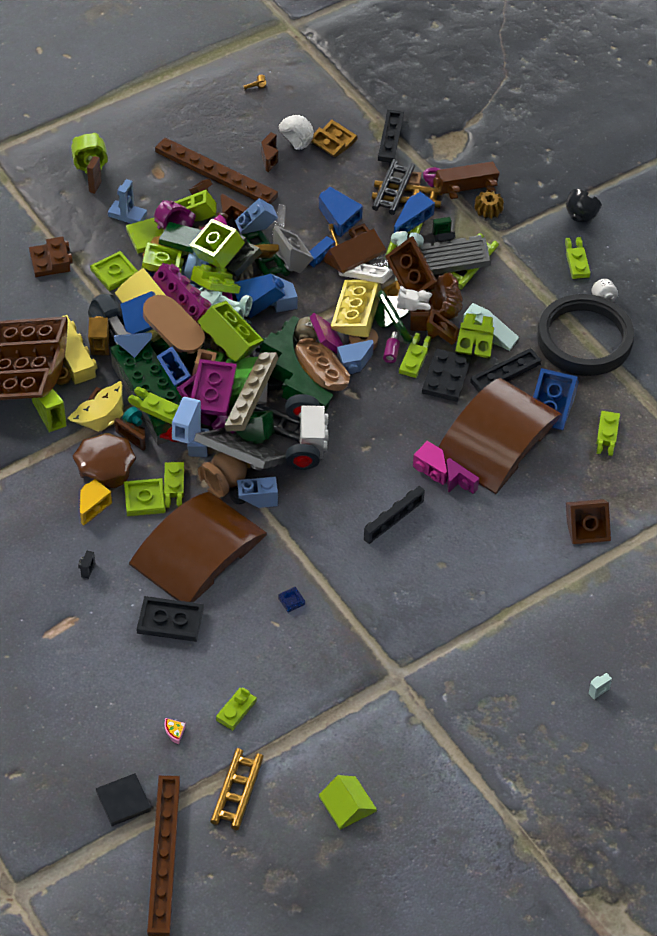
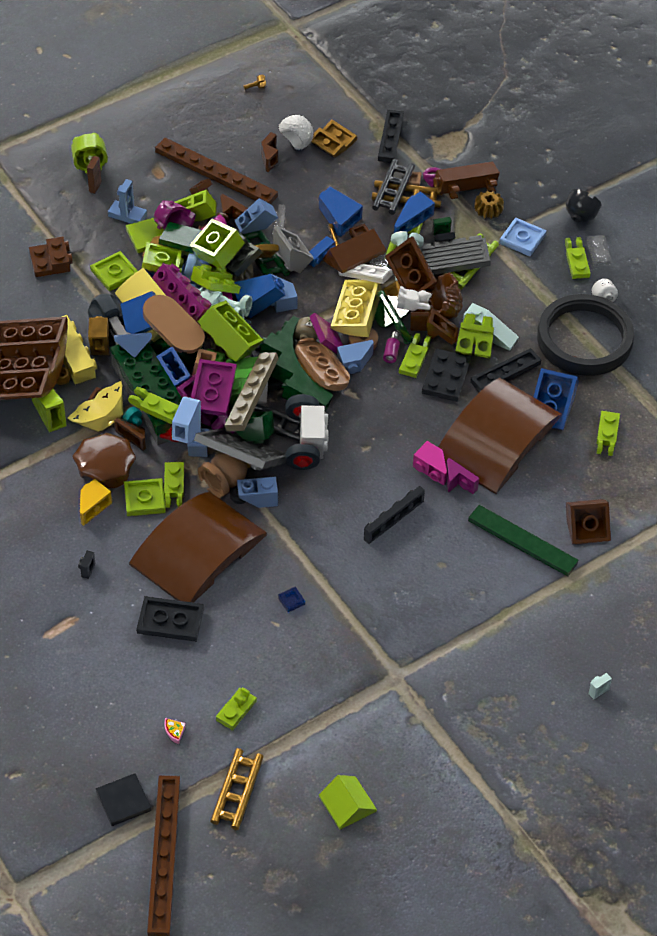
(522, 237): none -> light blue tile
(523, 540): none -> dark green tile
(599, 250): none -> clear plate

